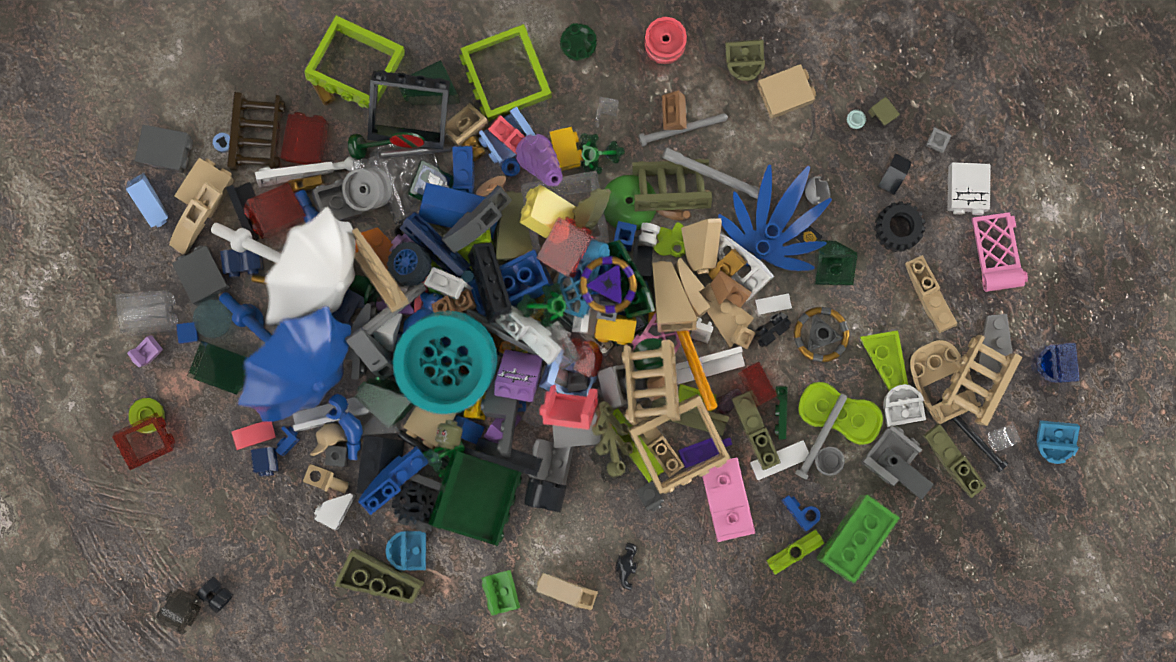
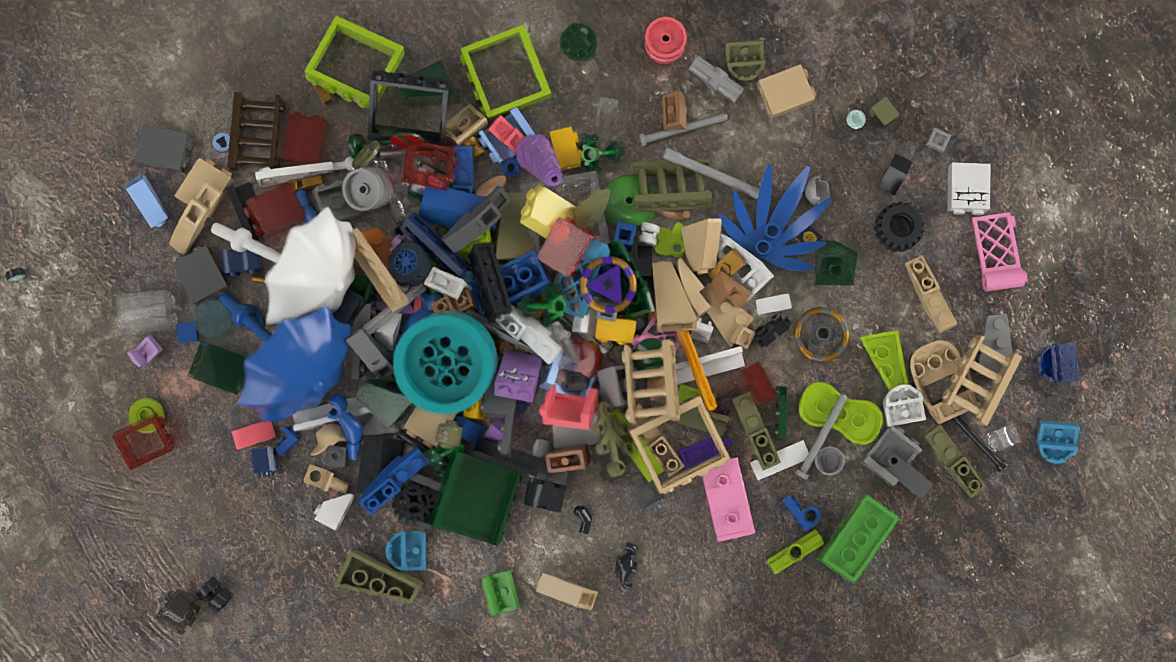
(15, 275): none -> black tile
(366, 155): none -> olive wheel
(427, 178): none -> clear red window
(568, 458): none -> dark orange slope
(585, 517): none -> black arm
(716, 79): none -> light grey piece

